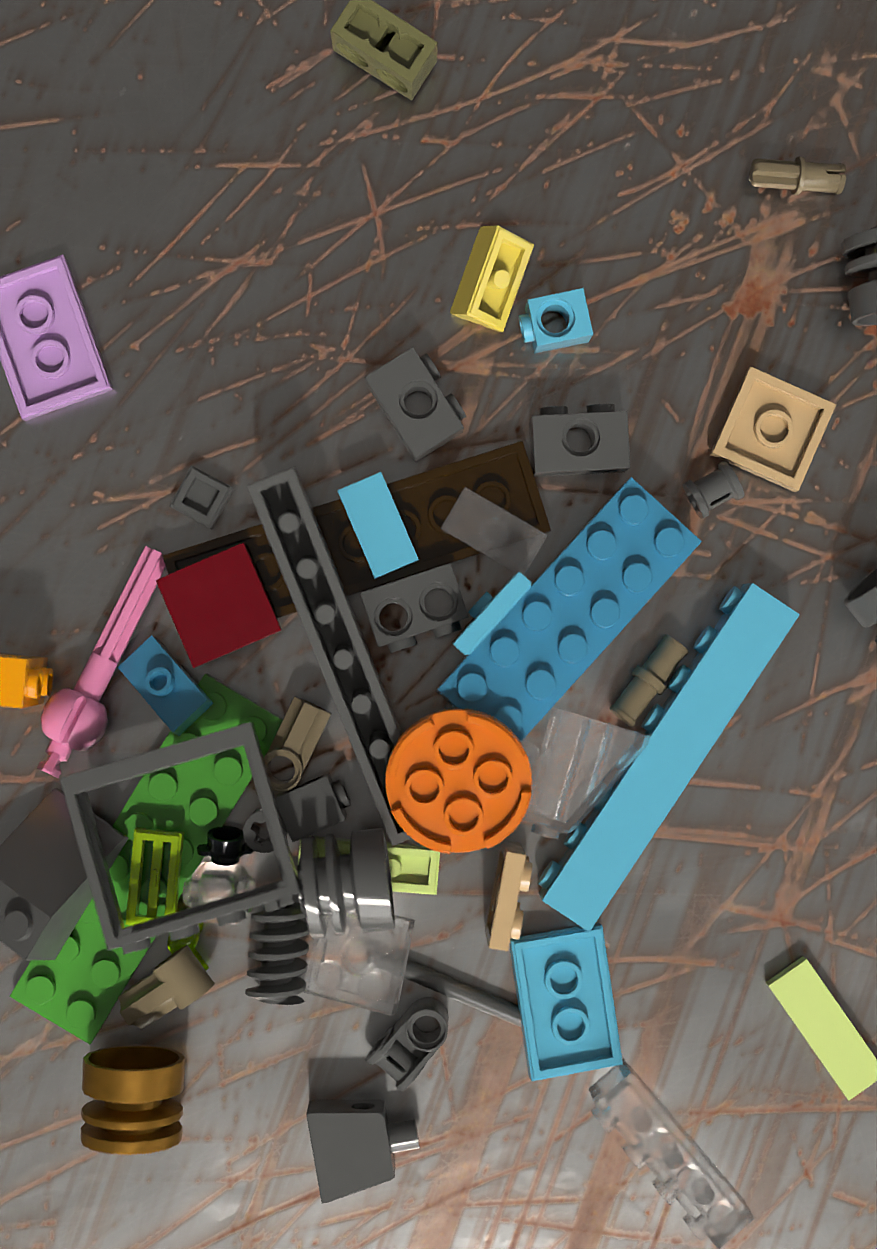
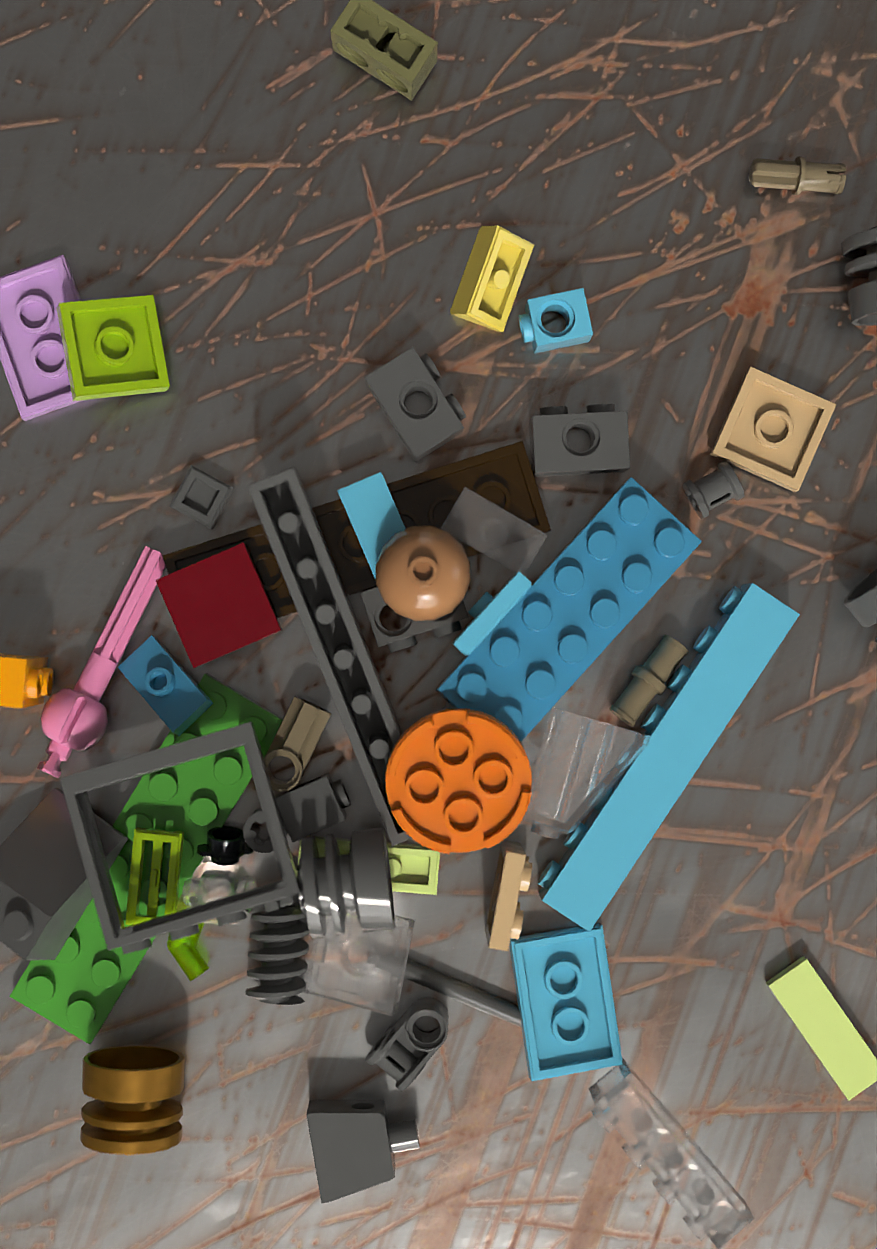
(112, 347): none -> lime plate
(173, 983): dark tan piece -> none
(423, 573): none -> medium nougat cylinder

